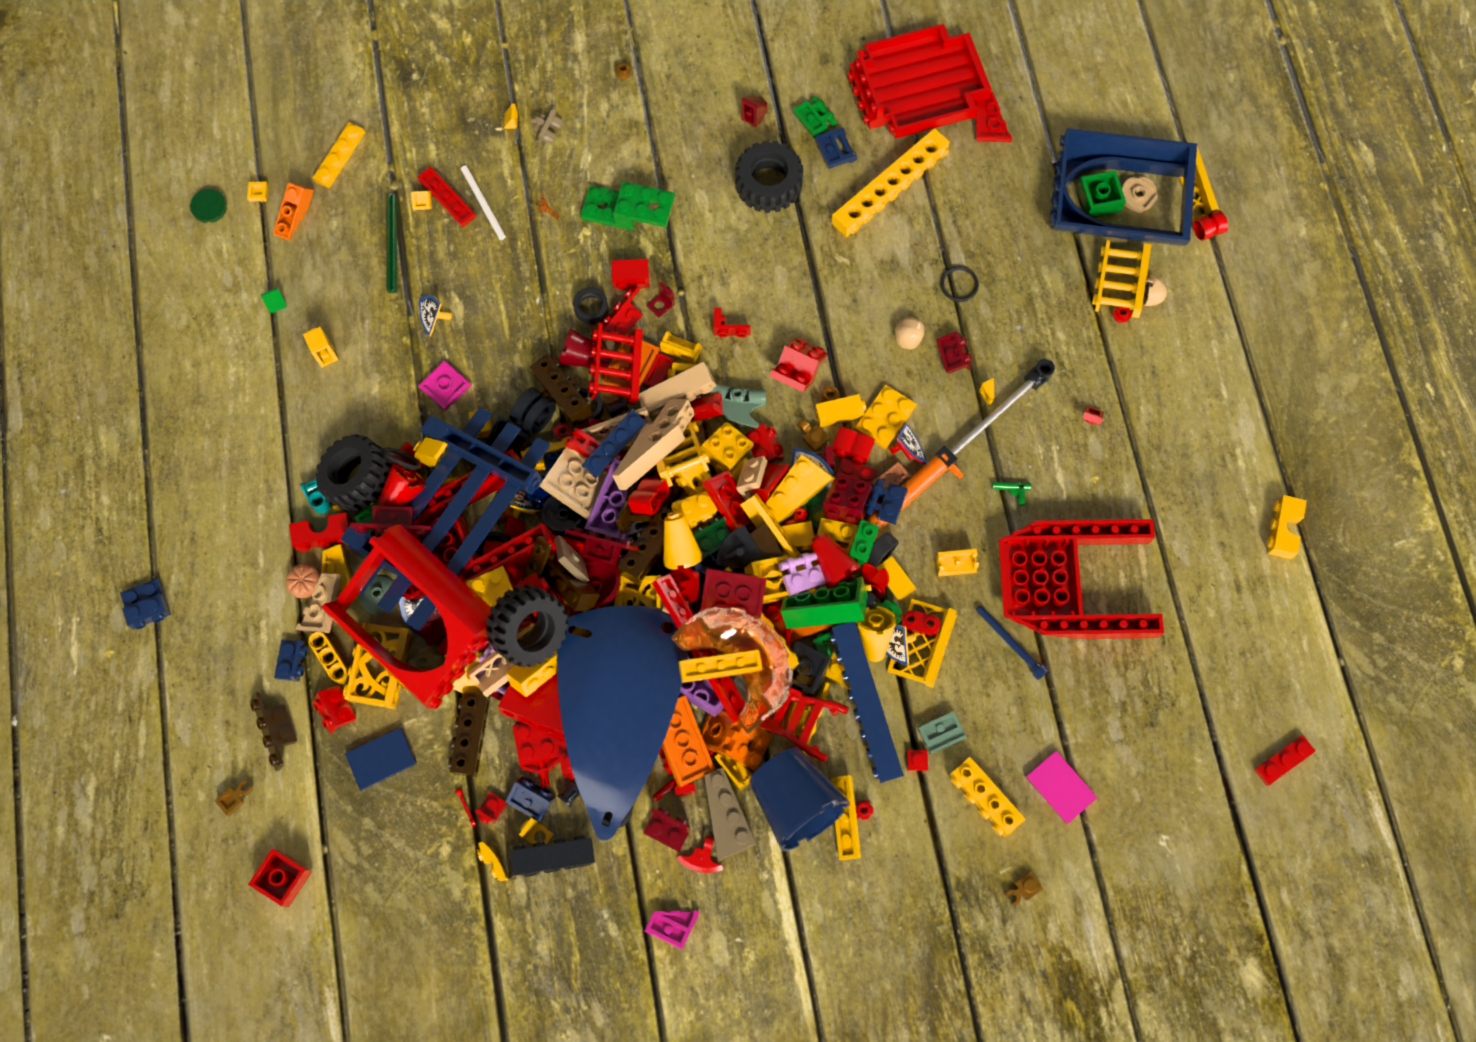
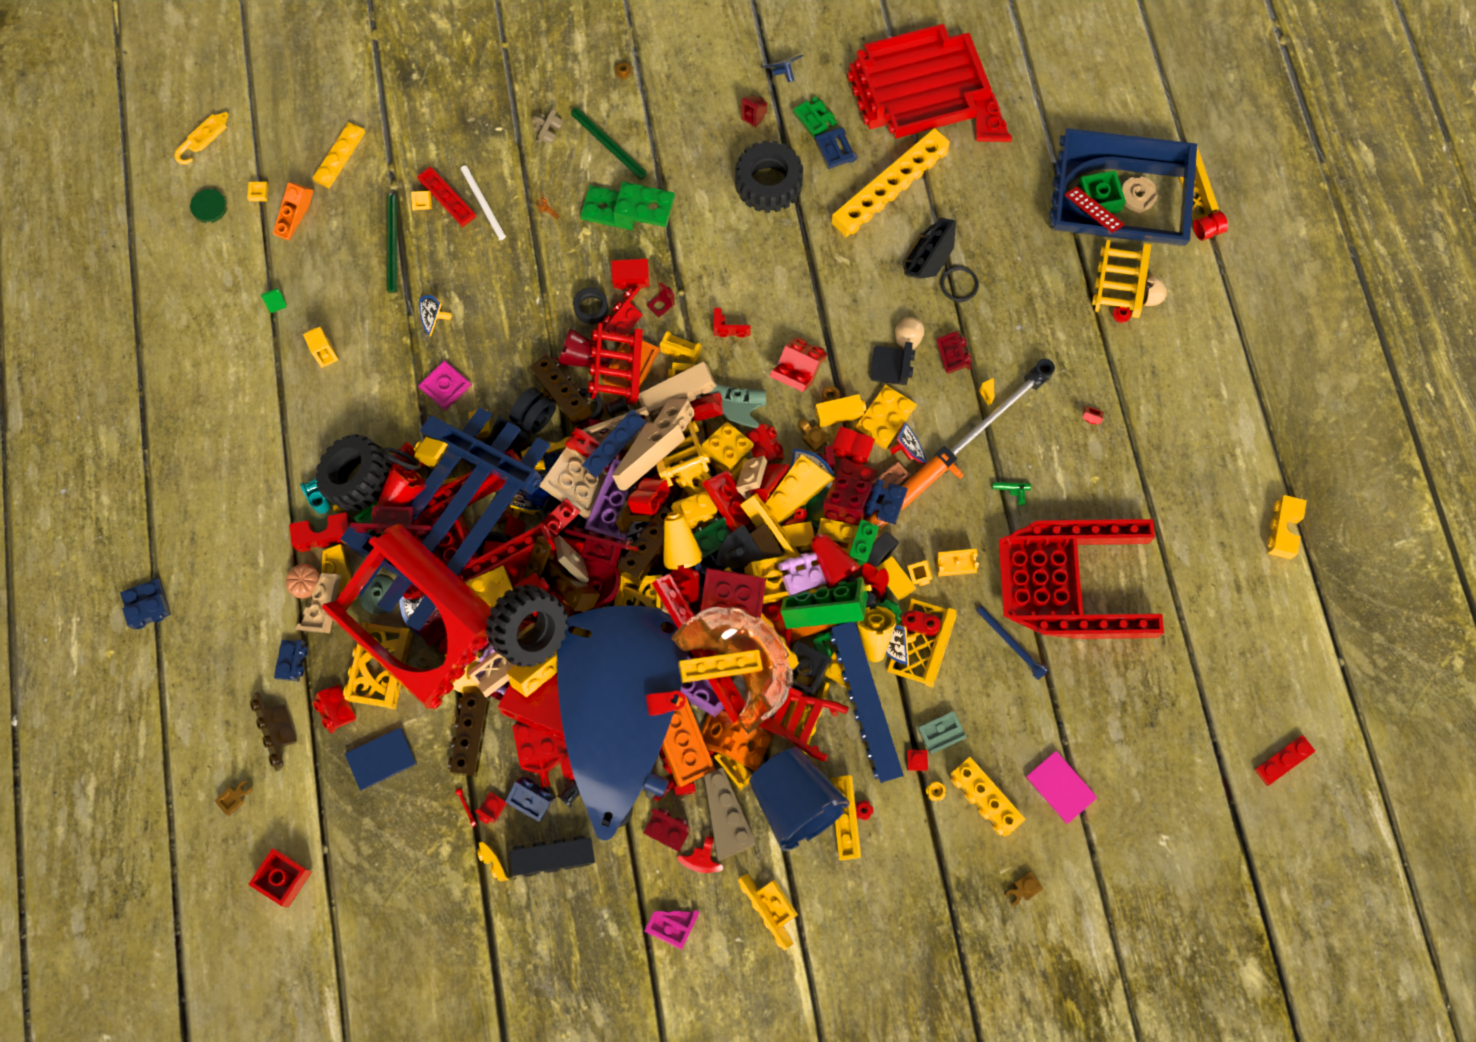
(202, 136): none -> yellow plate
(325, 650): yellow beam -> none
(511, 117): yellow slope -> none
(529, 829): yellow bracket -> none
(557, 435): red plate -> none
(561, 516): none -> red hips
(611, 145): none -> dark green axle
(655, 786): none -> dark blue piece
(658, 370): red tile -> none
(661, 702): none -> red piece
(772, 907): none -> yellow bracket
(785, 69): none -> dark blue shield
(892, 364): none -> black bracket
(920, 572): none -> yellow brick
(930, 250): none -> black wedge
(941, 791): none -> yellow plate
(1094, 209): none -> red sticker

